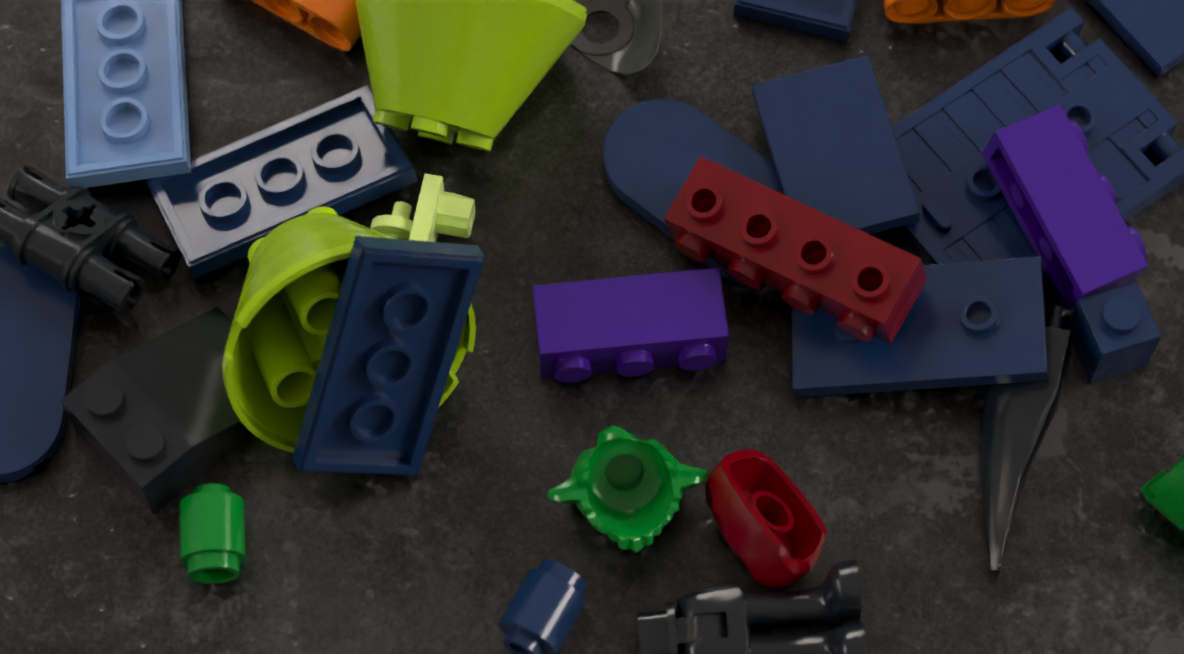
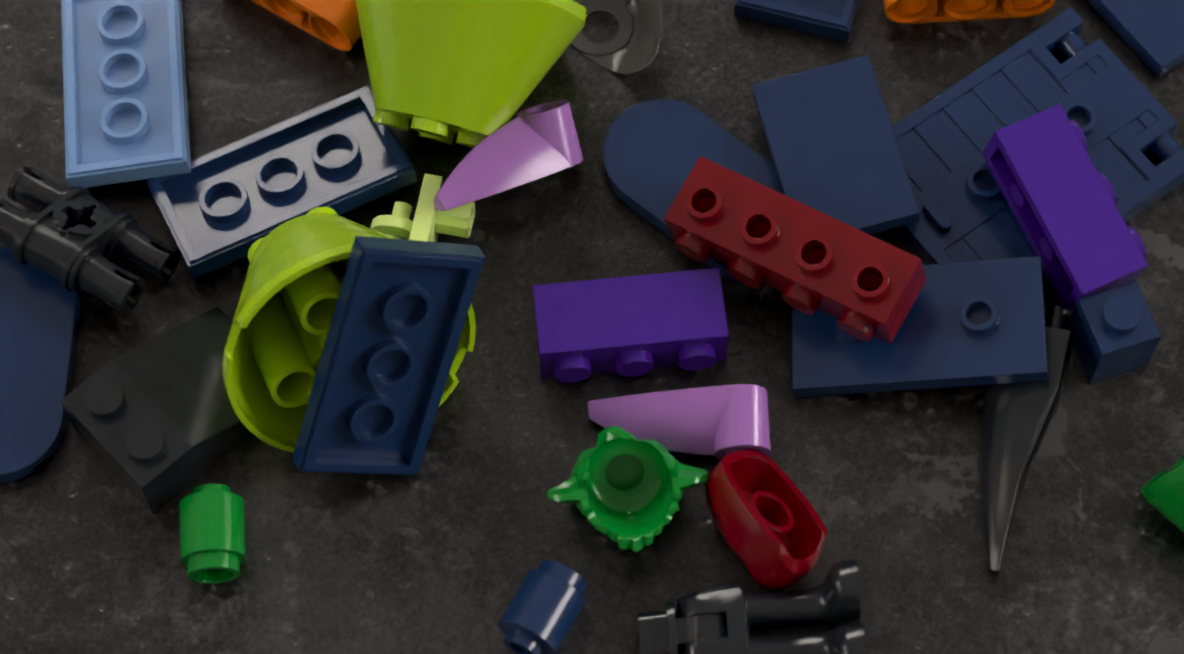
(521, 151): none -> medium lavender piece
(693, 419): none -> medium lavender piece

